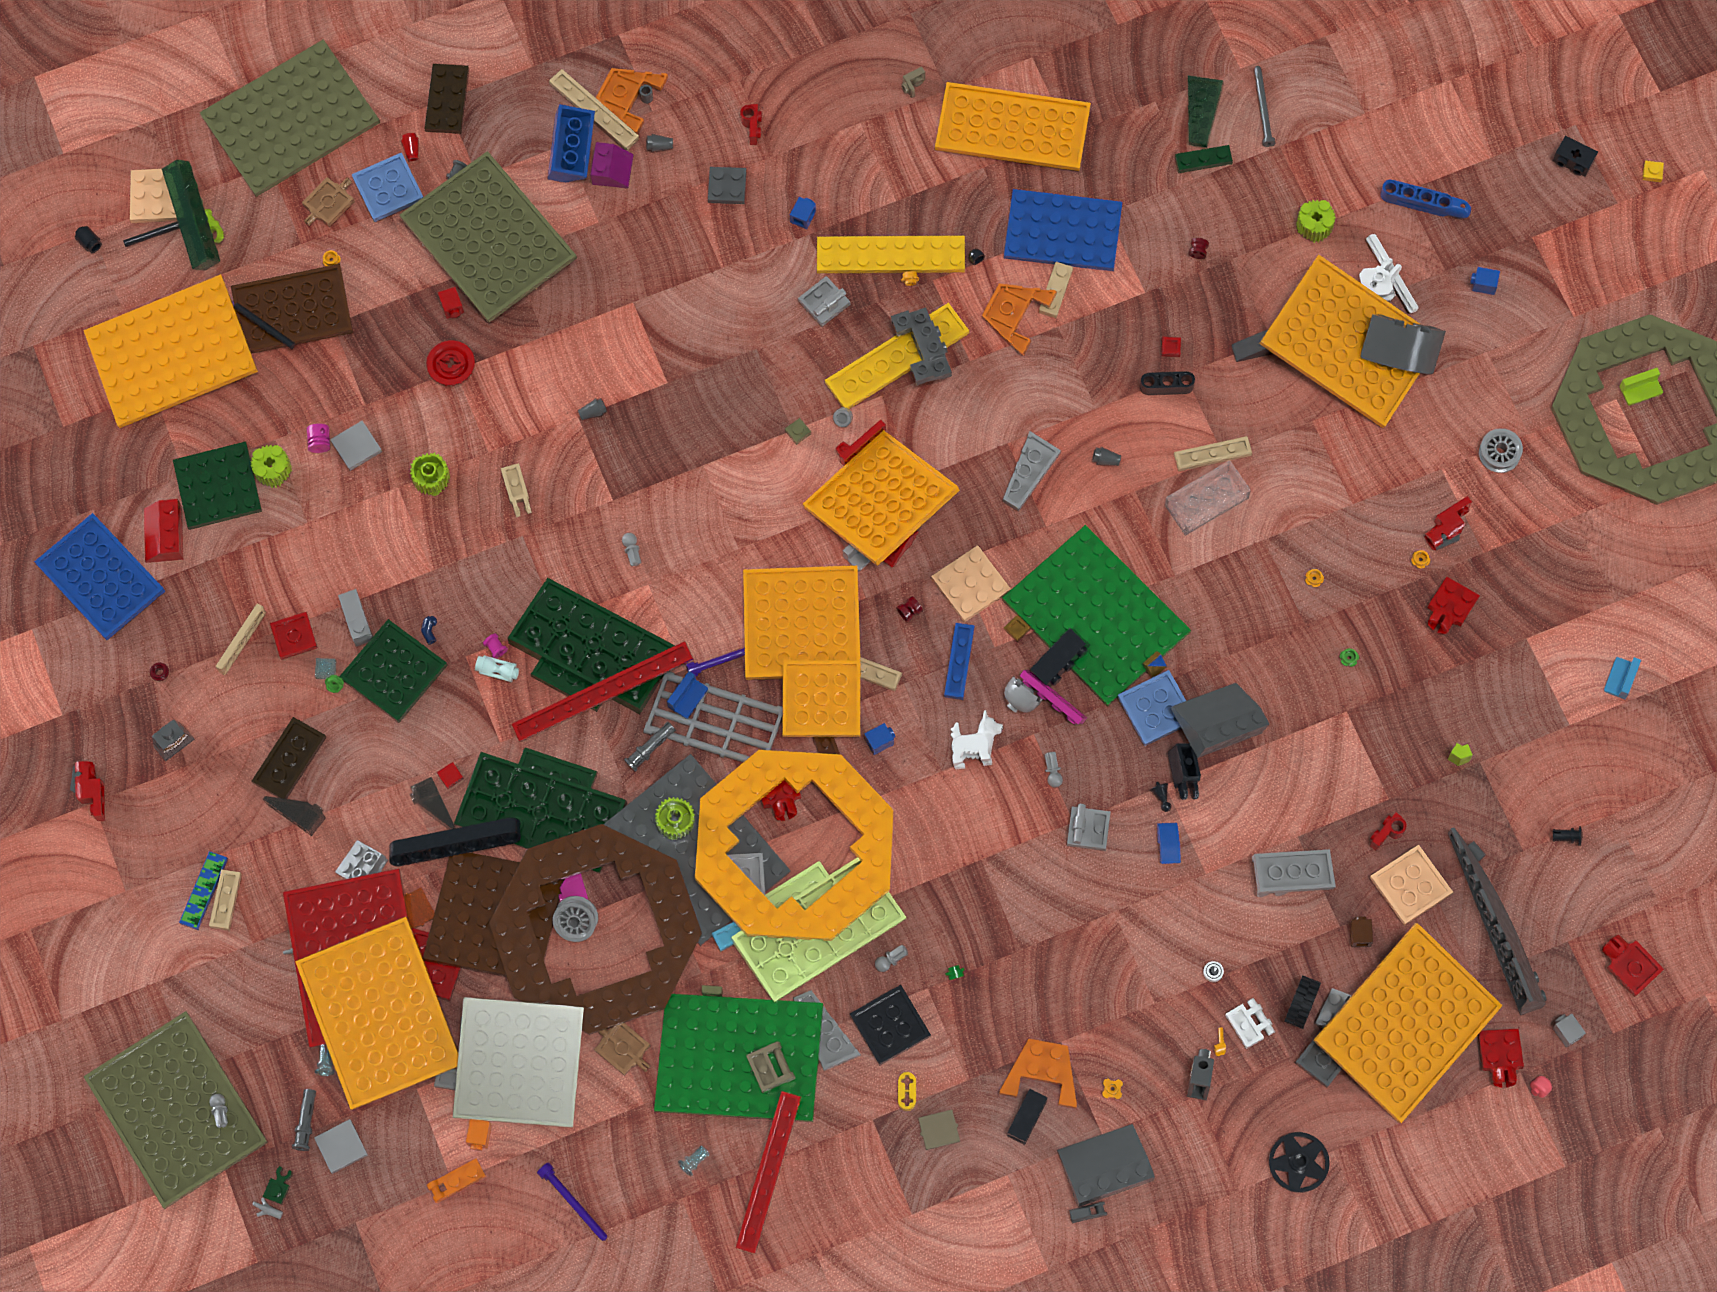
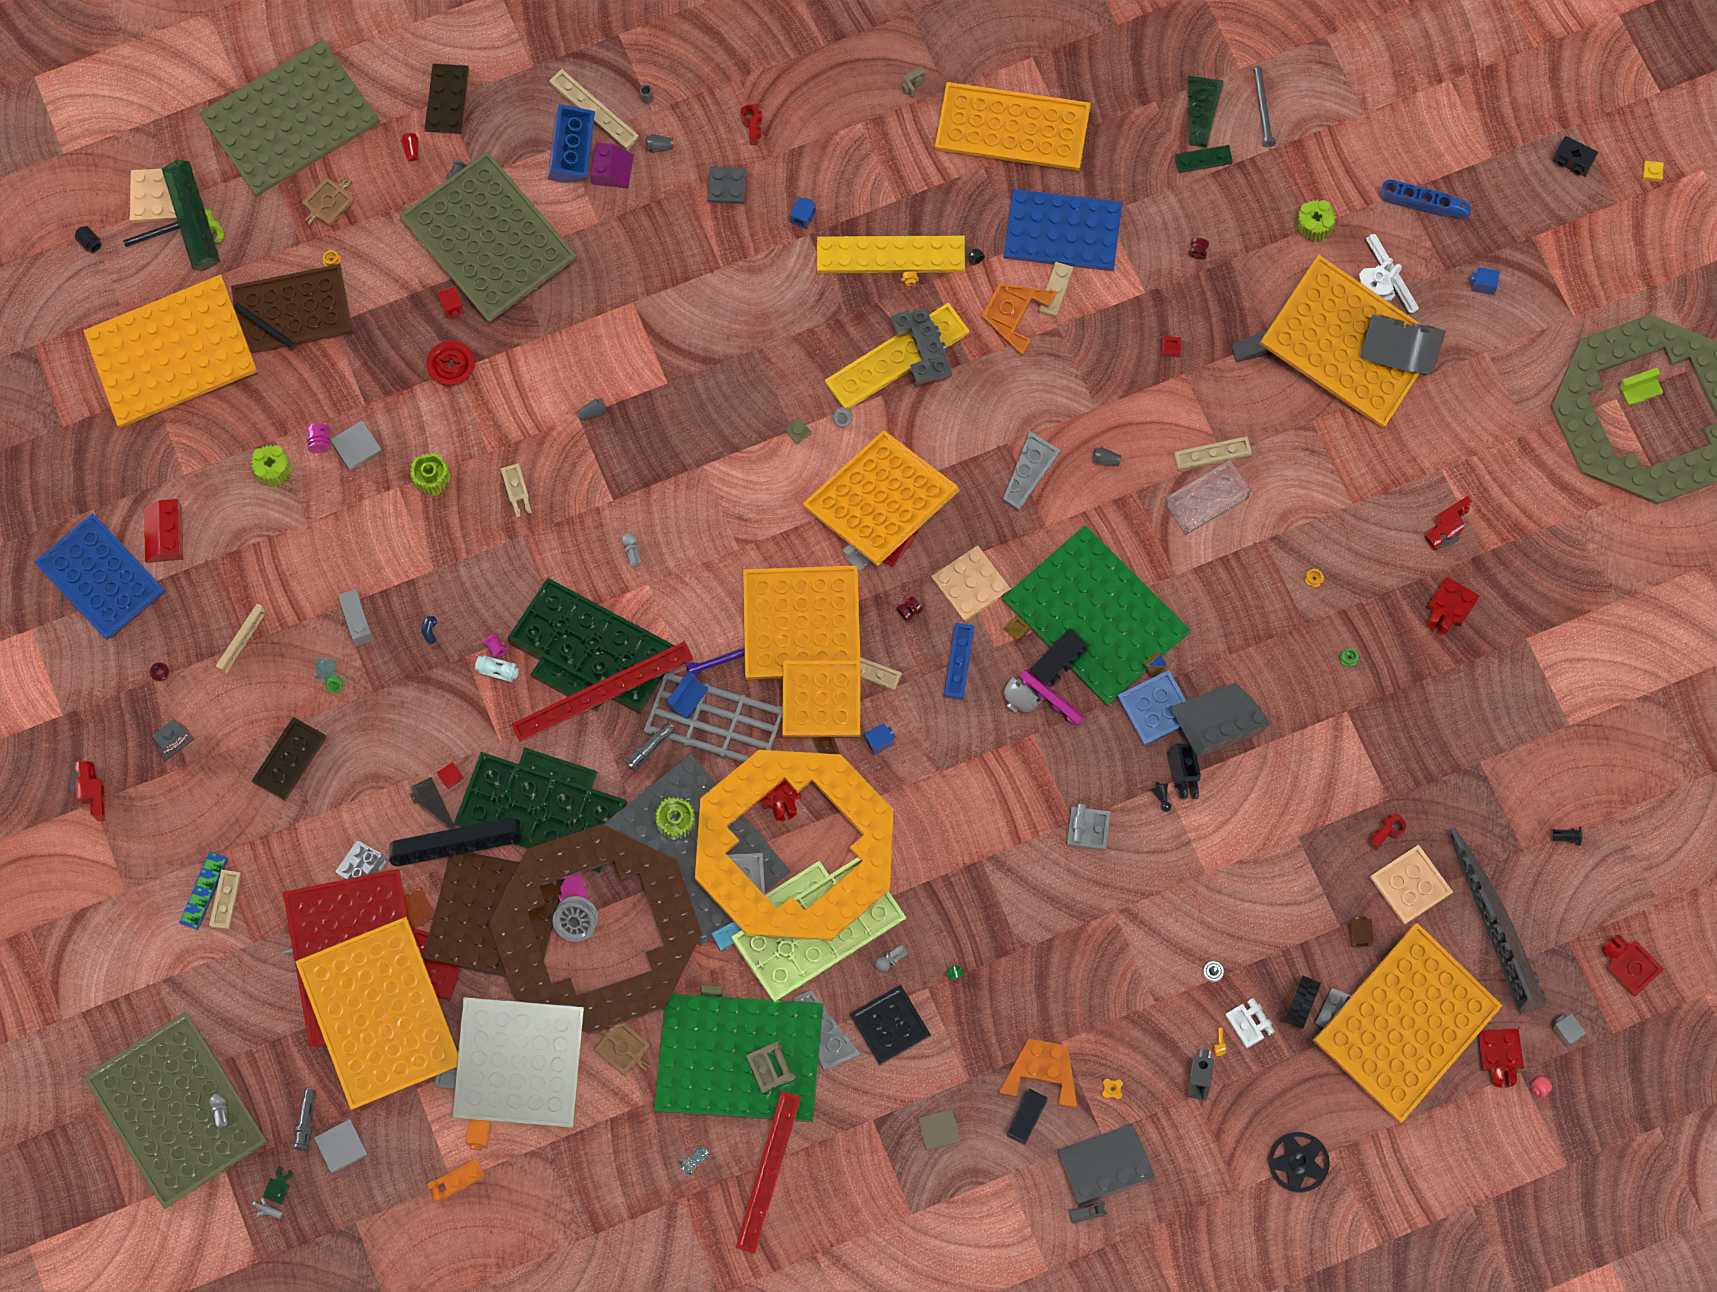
(217, 485): dark green plate -> none
(293, 635): red plate -> none
(298, 812): clear smoke slope -> none
(324, 1064): clear light blue pin -> none
(387, 187): medium blue plate -> none
(393, 670): dark green plate -> none
(546, 1172): dark purple piece -> none
(621, 91): orange wing -> none
(824, 301): light grey plate -> none
(847, 452): red hinge -> none
(912, 1091): yellow beam -> none
(975, 745): white animal -> none
(1054, 779): light grey axle -> none
(1160, 388): black beam -> none
(1169, 843): blue slope -> none
(1293, 872): light grey hinge -> none
(1318, 1064): dark grey plate -> none
(1425, 559): light orange plate -> none
(1460, 754): lime piece -> none
(1476, 850): dark grey hinge -> none
(1512, 450): light grey wheel -> none
(1622, 677): dark azure panel -> none

